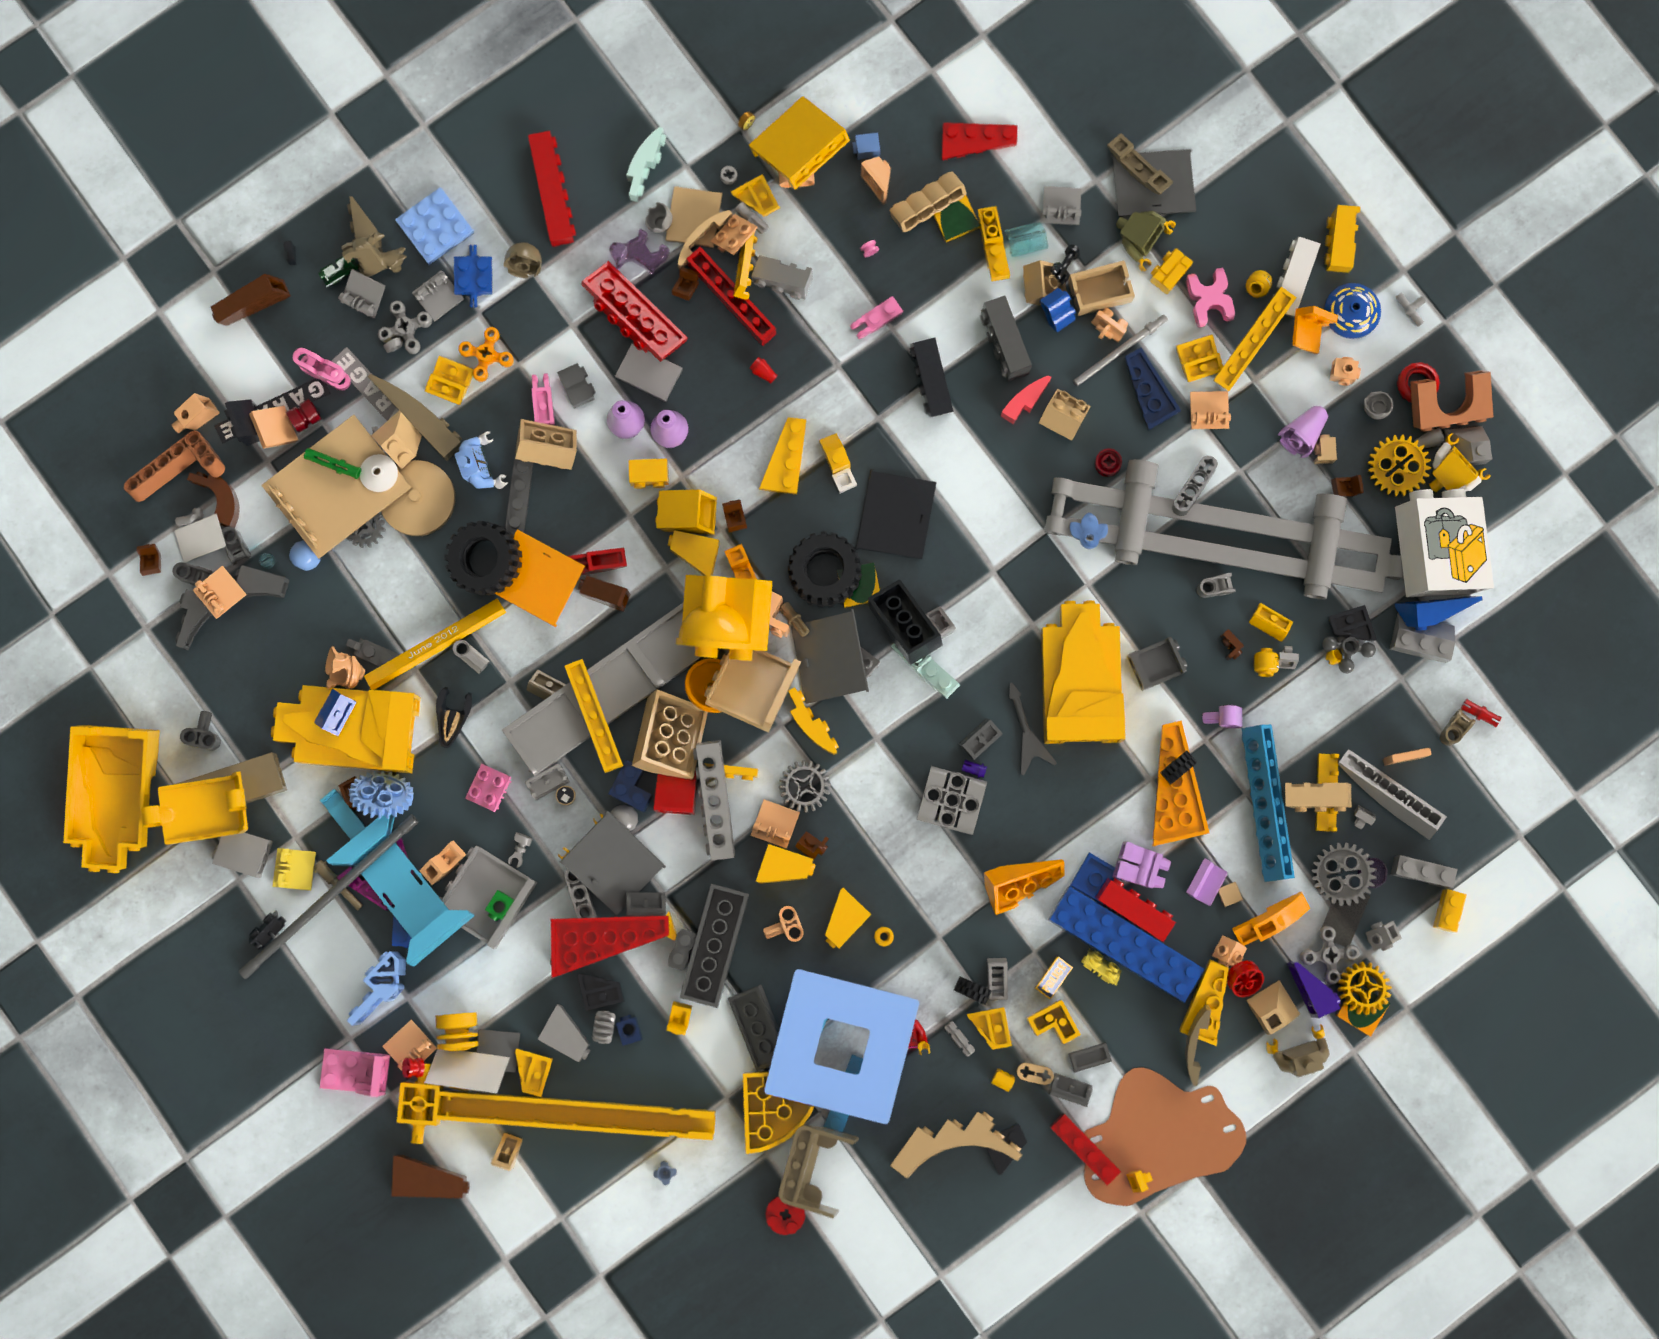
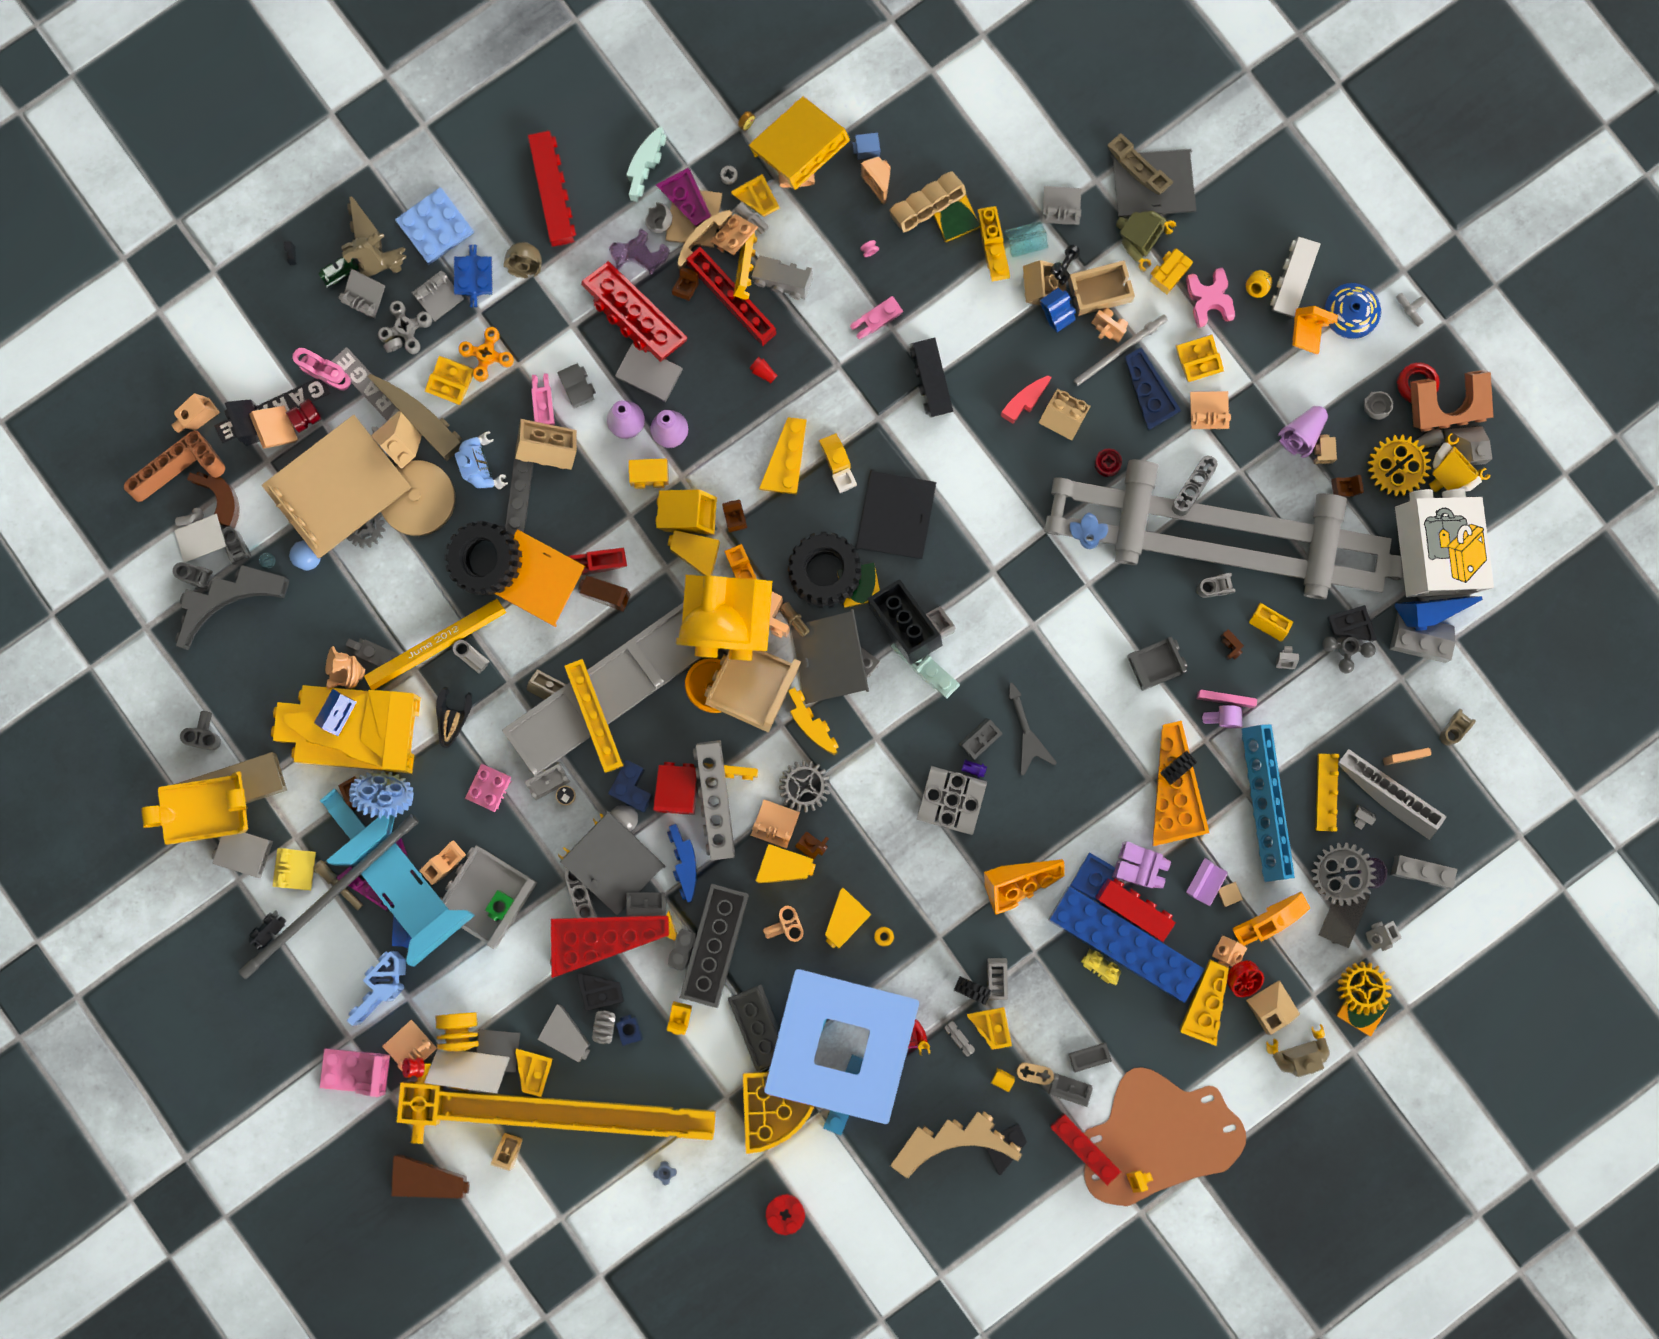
(106, 790): yellow panel -> none
(149, 559): reddish brown bracket -> none
(219, 592): light nougat hinge -> none
(250, 299): reddish brown slope -> none
(352, 471): green pin -> none
(386, 477): white dish -> none
(523, 841): light grey piece -> none
(668, 736): tan slope -> none
(686, 196): none -> magenta wing
(687, 870): none -> blue slope
(795, 1184): dark tan windscreen -> none
(970, 138): red wing -> none
(1005, 338): dark grey brick -> none
(1053, 977): slope -> none
(1055, 1017): yellow brick -> none
(1082, 677): yellow panel -> none
(1200, 1021): dark tan slope -> none
(1226, 698): none -> bright pink tile
(1254, 338): yellow plate -> none
(1266, 662): yellow head -> none
(1315, 994): dark purple slope -> none
(1318, 796): tan wedge -> none
(1328, 944): light grey gear -> none
(1334, 657): yellow hinge -> none
(1341, 238): yellow wedge -> none
(1344, 371): light nougat brick -> none
(1449, 910): yellow brick -> none
(1481, 713): red pin -> none

